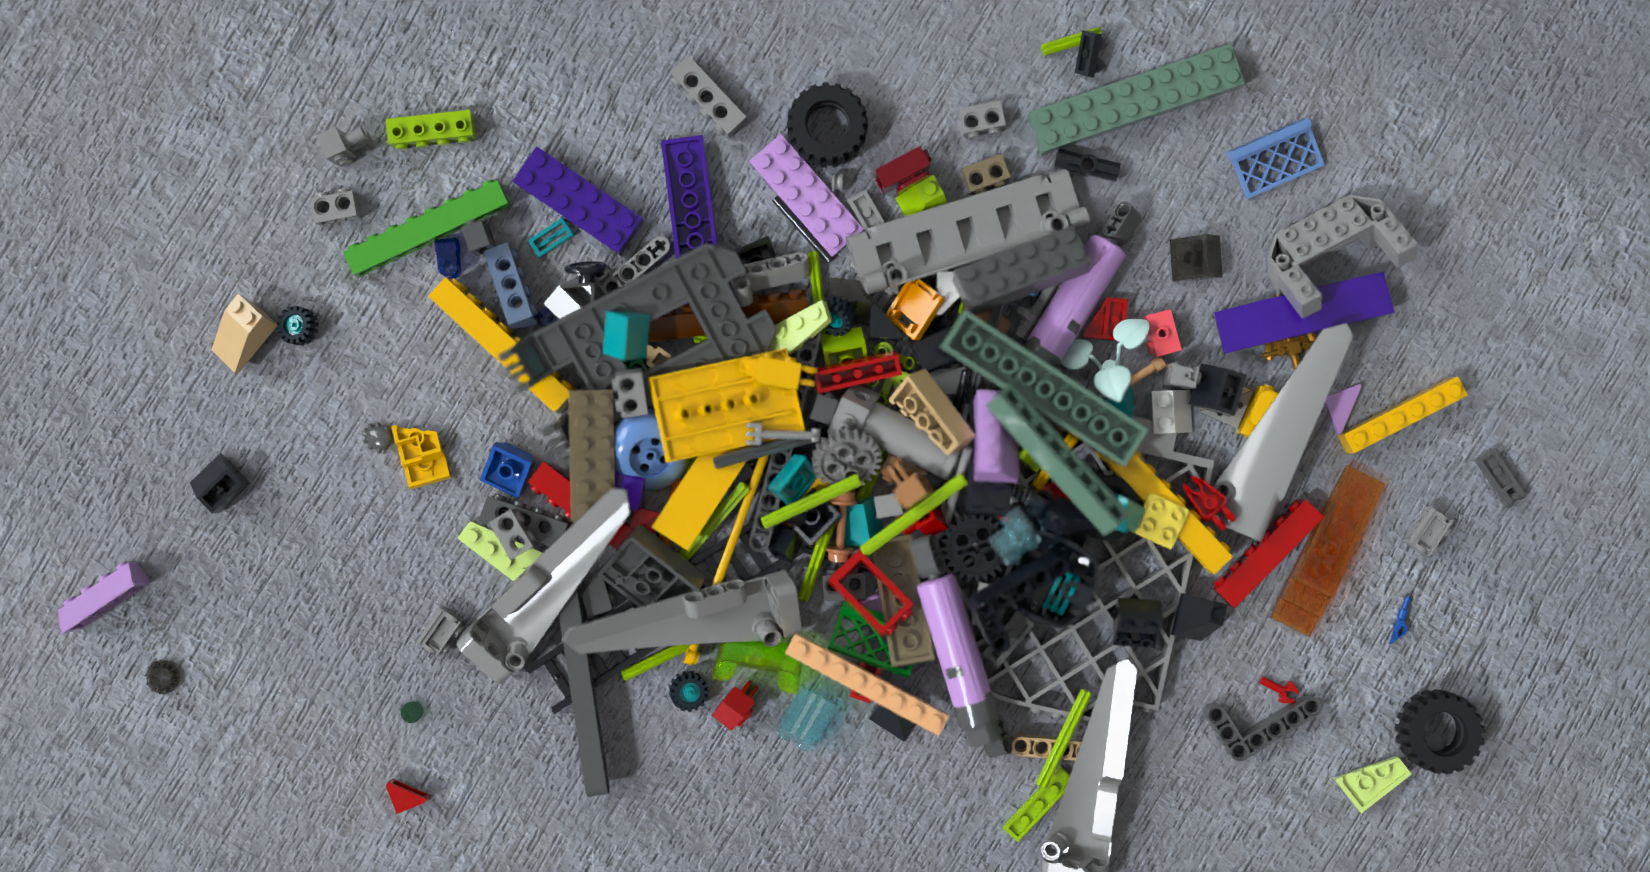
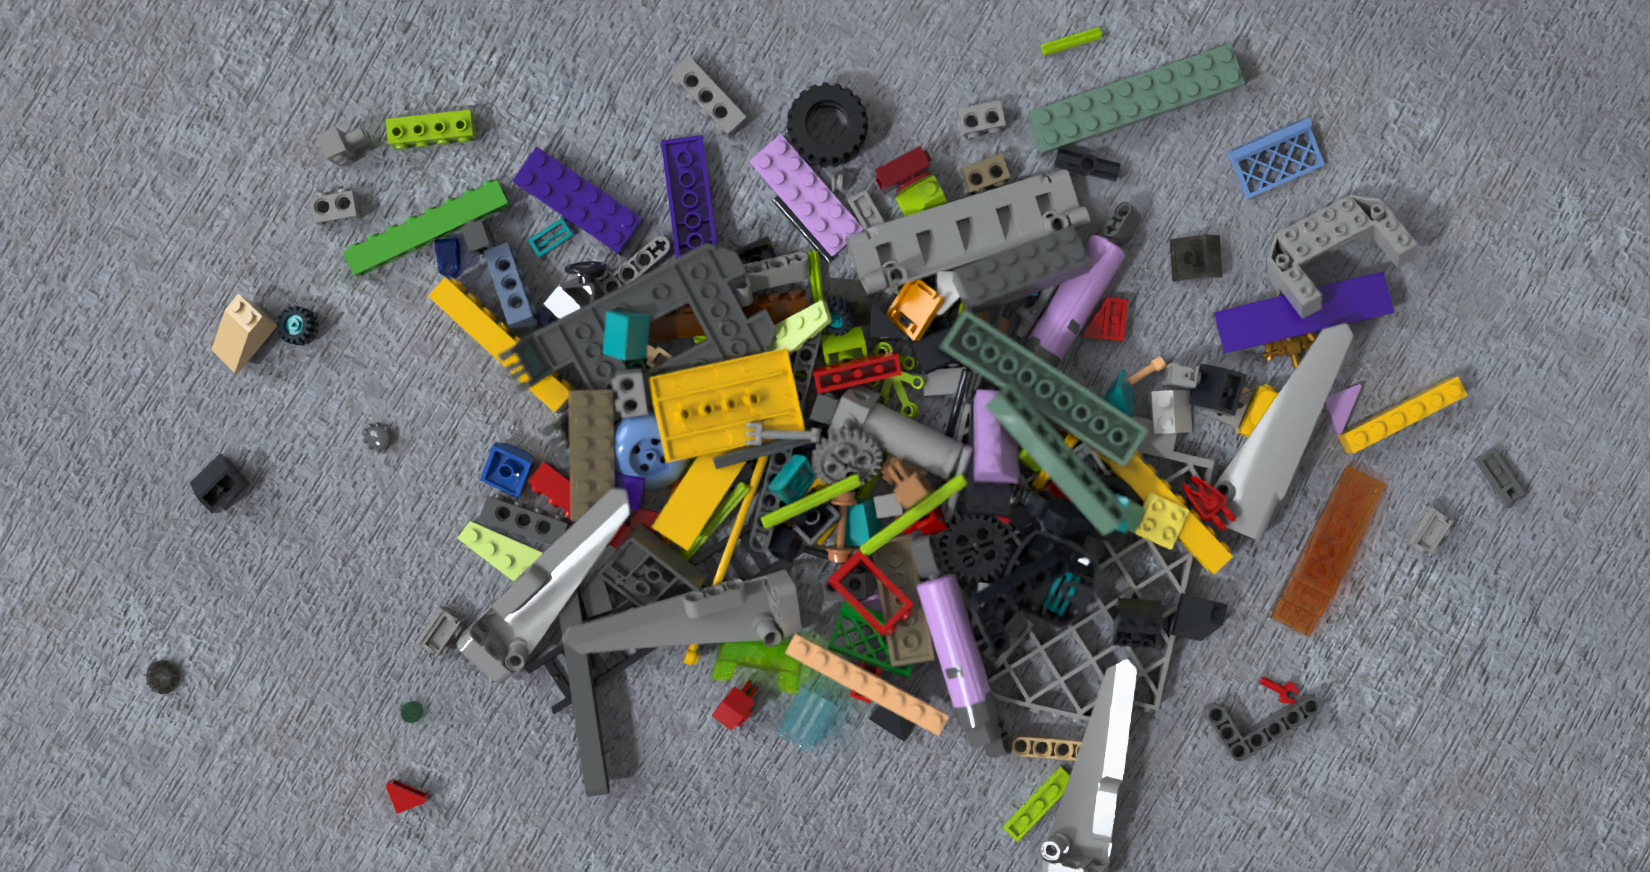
(101, 597): lavender slope -> none
(421, 456): yellow slope -> none
(508, 537): light grey brick -> none
(653, 661): lime axle -> none
(688, 691): black wheel -> none
(775, 372): yellow hinge -> none
(814, 565): lime axle -> none
(932, 412): tan wedge -> none
(1015, 537): clear light blue brick -> none
(1063, 738): lime axle -> none
(1087, 60): black tile -> none
(1112, 378): light aqua plant -> none
(1162, 334): coral brick -> none
(1266, 555): red brick -> none
(1372, 782): yellowish green wing -> none
(1400, 622): blue hand -> none
(1466, 739): black tyre -> none

